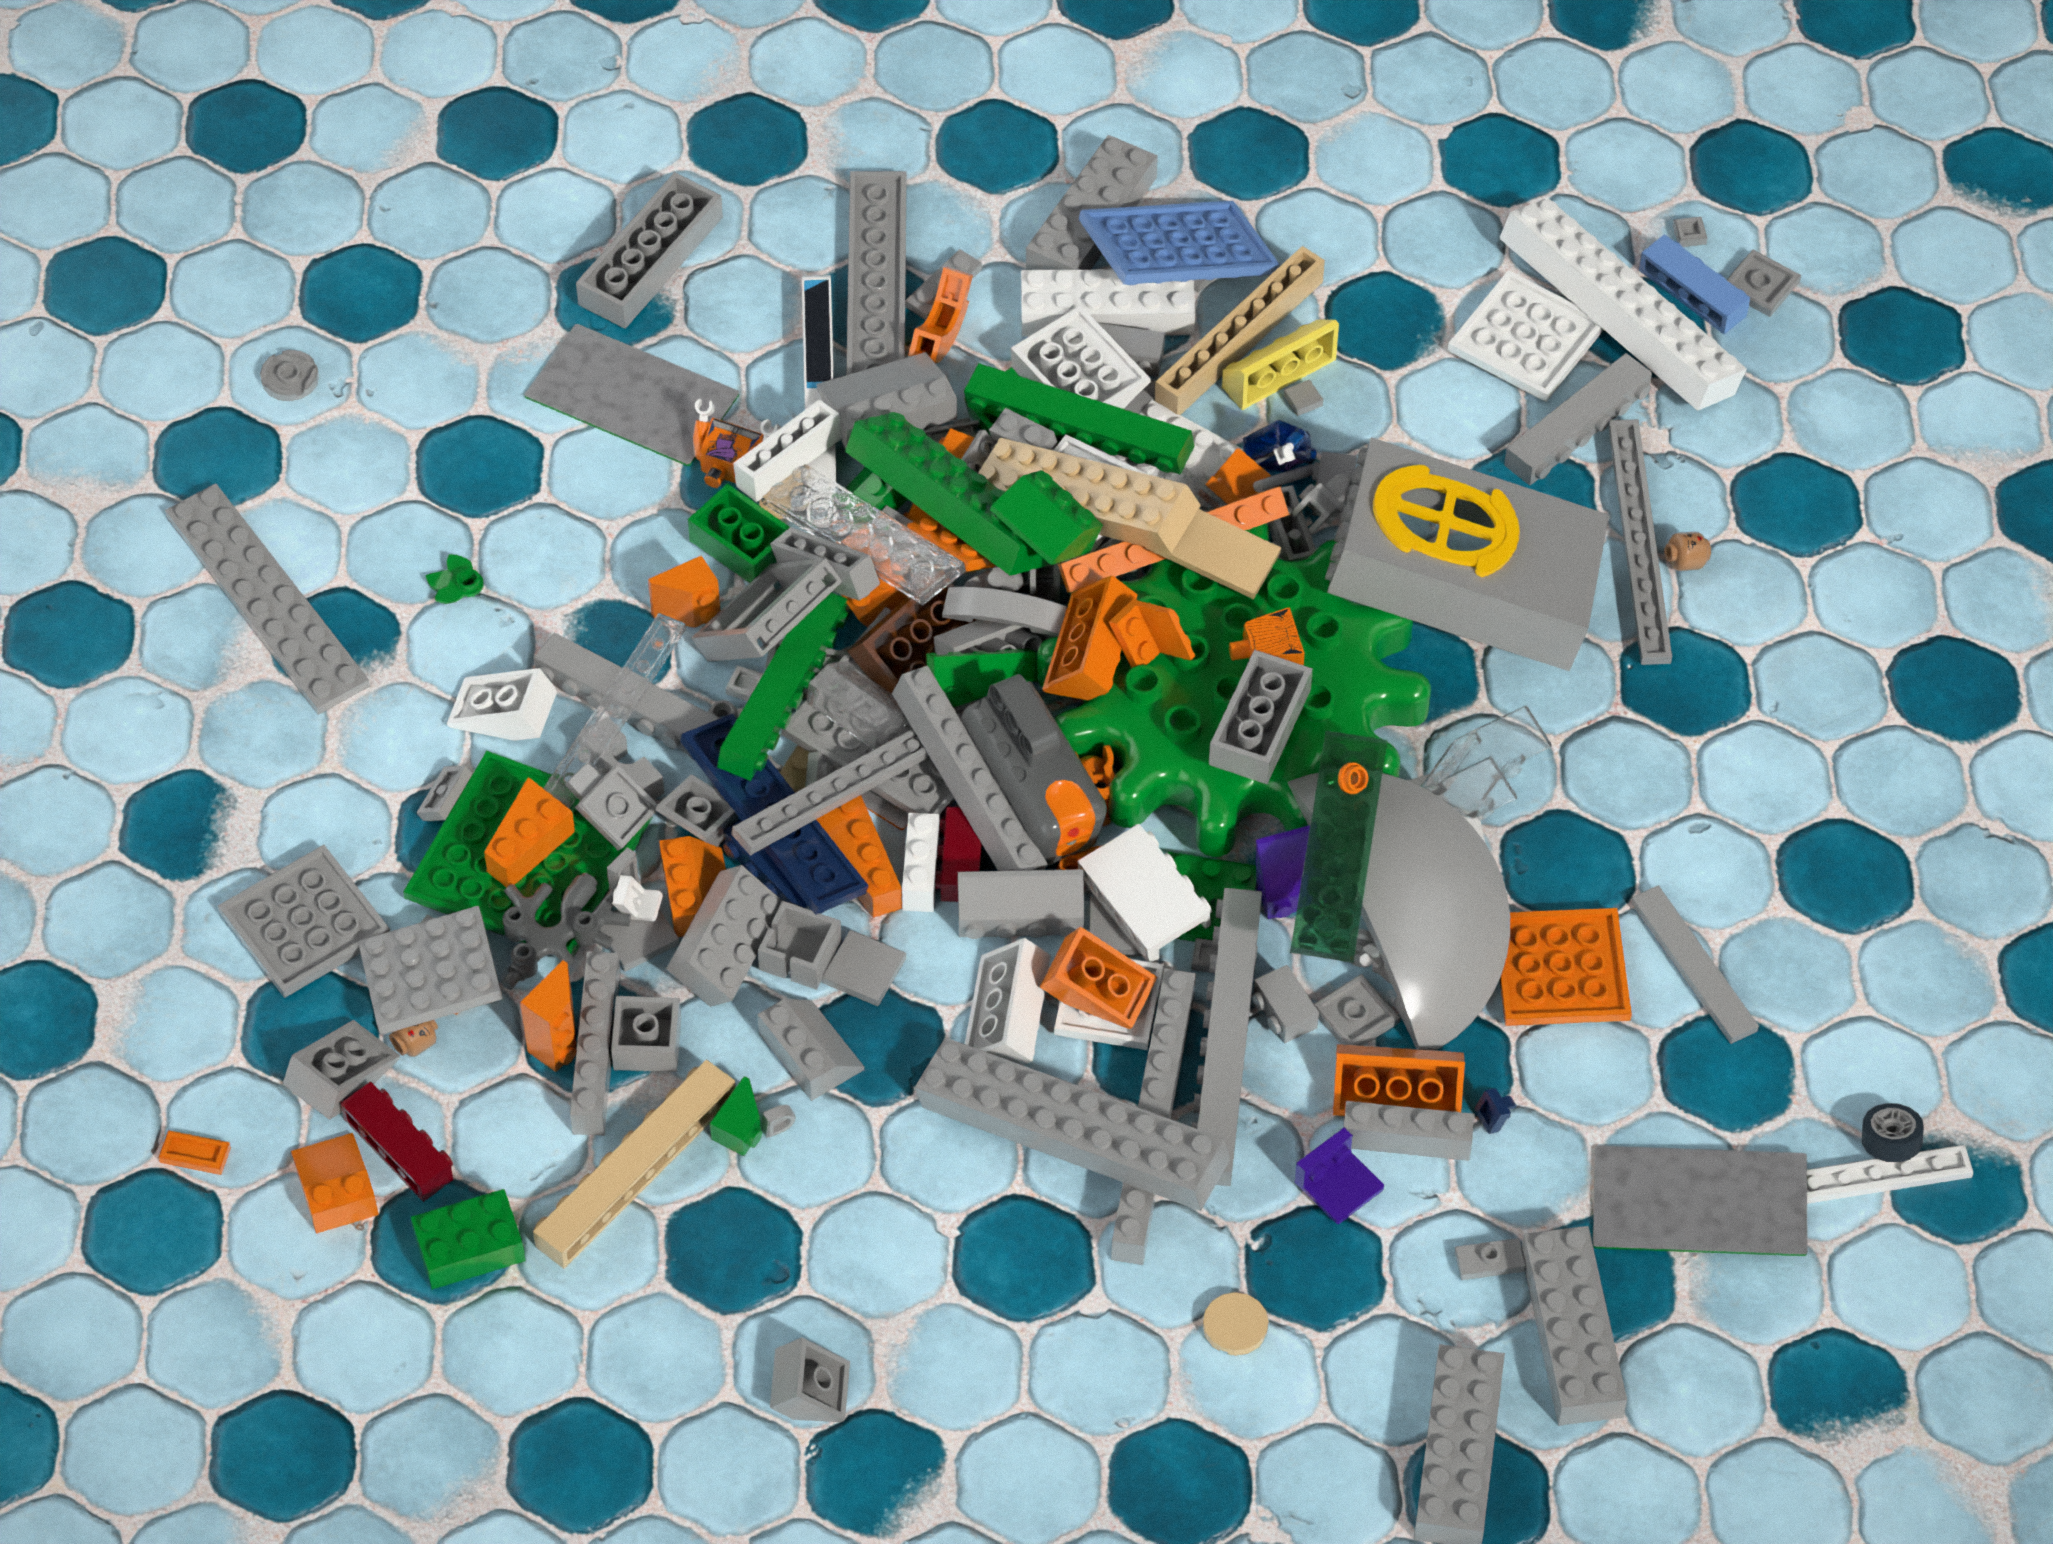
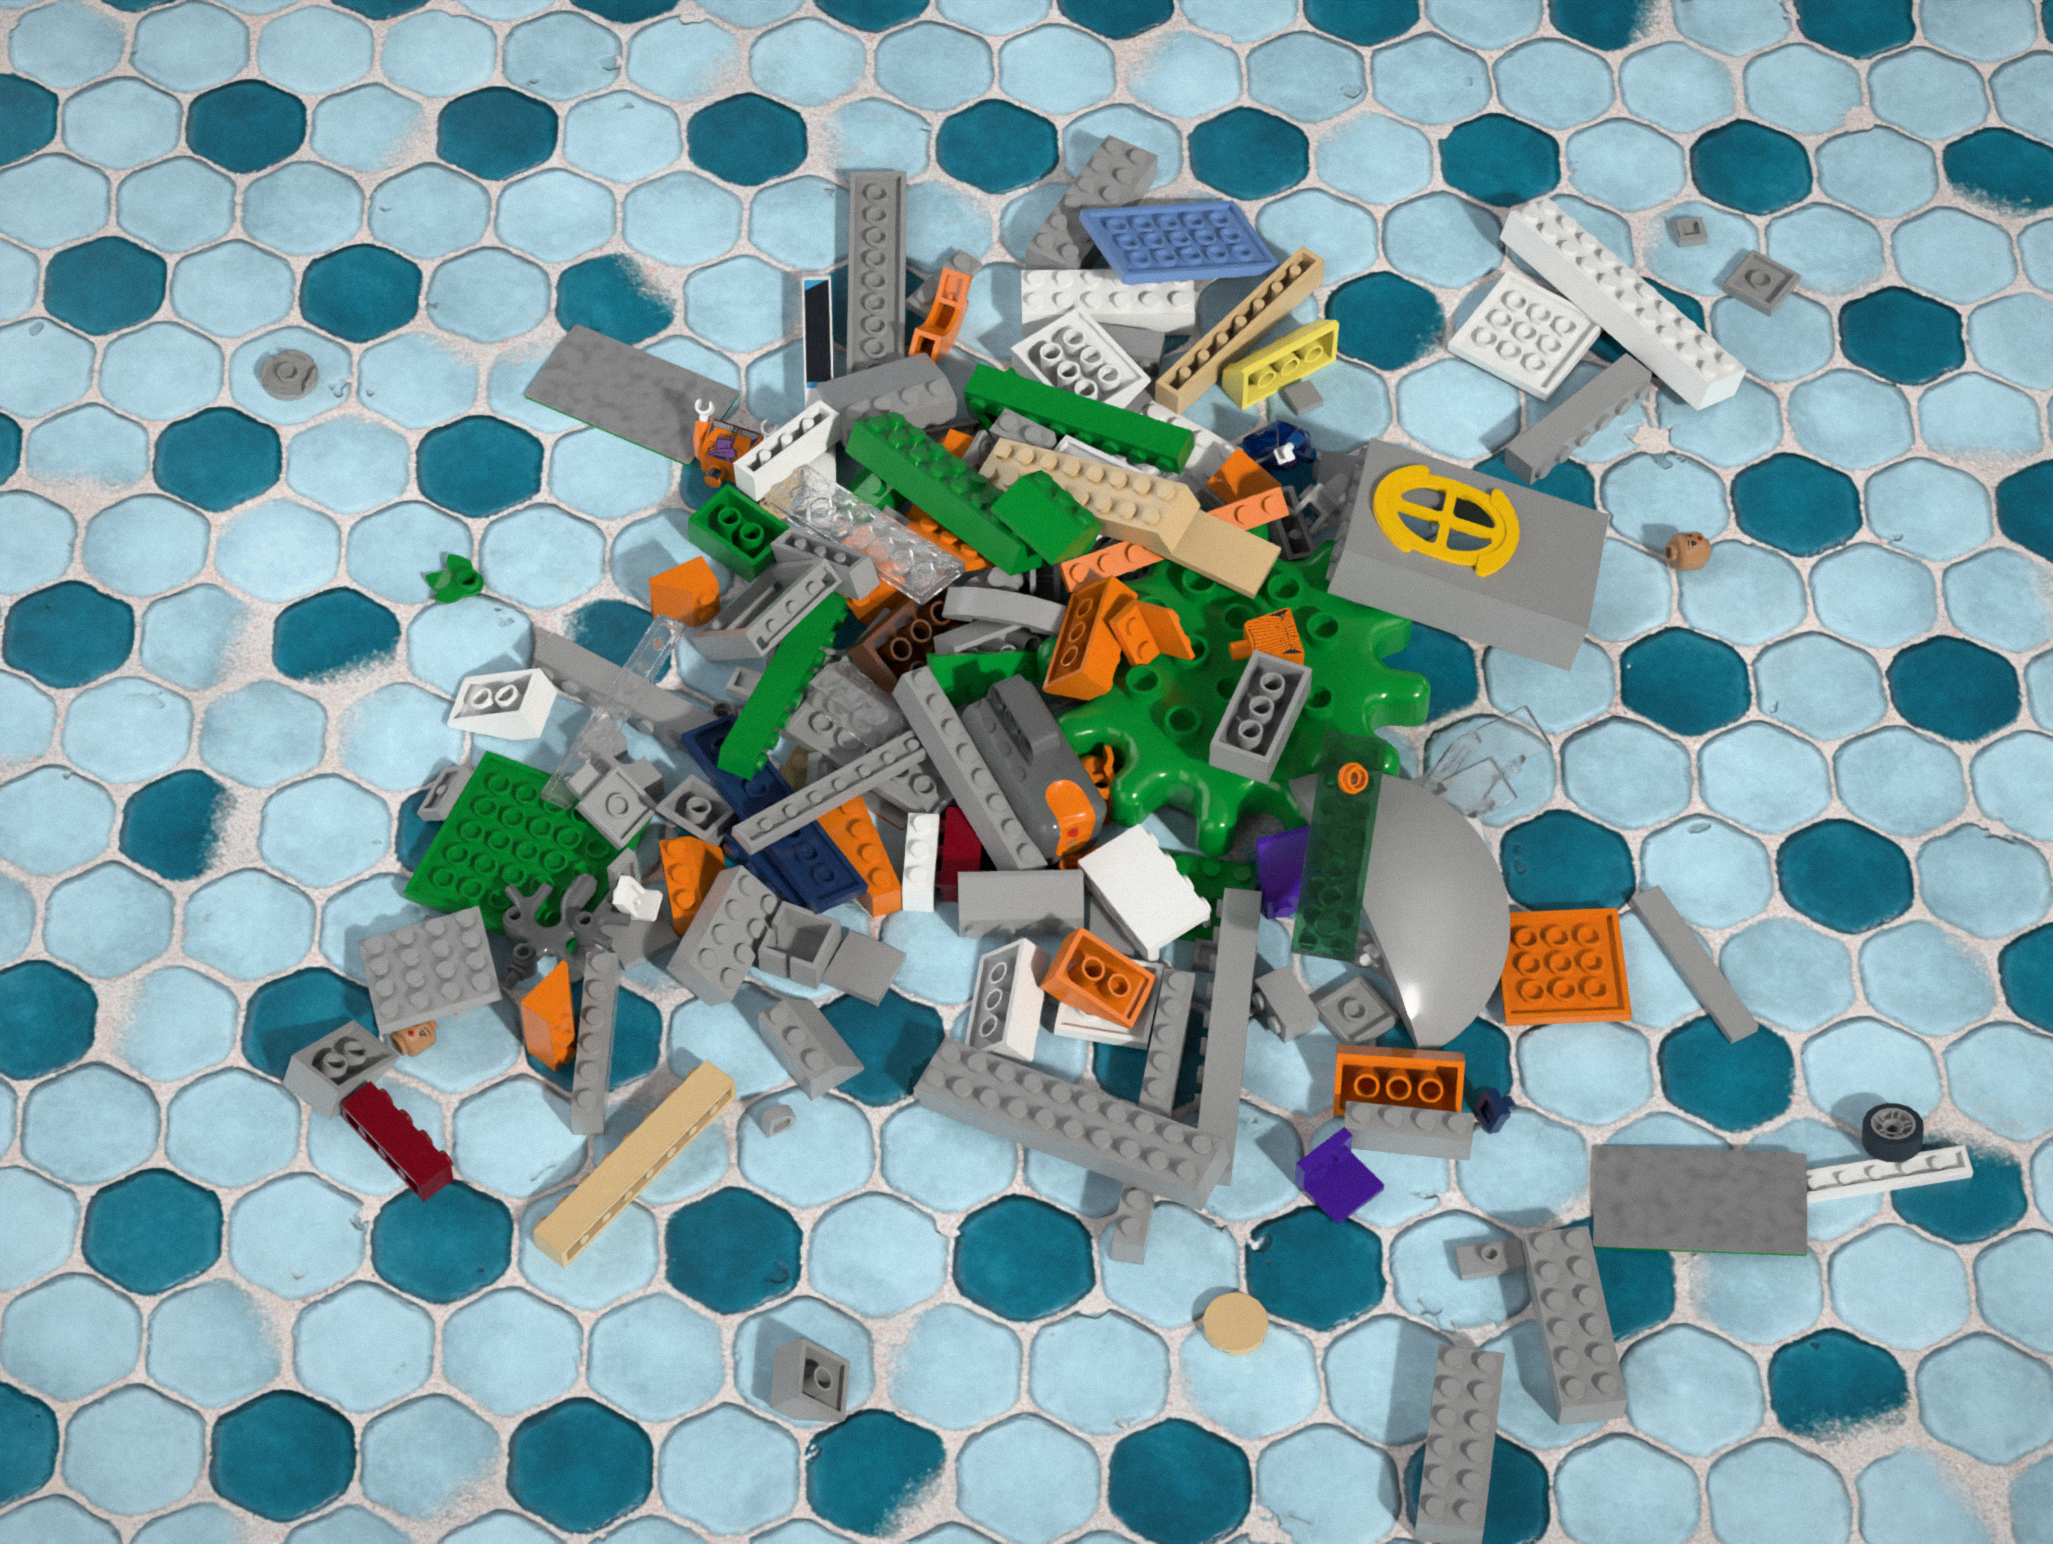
(194, 1152): orange tile -> none
(267, 599): light grey plate -> none
(303, 920): light grey plate -> none
(335, 1183): orange slope -> none
(468, 1239): green brick -> none
(527, 834): orange wedge -> none
(646, 1033): light grey brick -> none
(649, 250): light grey brick -> none
(738, 1120): green slope -> none
(1283, 478): light grey bar -> none
(1640, 542): light grey plate -> none
(1694, 284): medium blue brick -> none

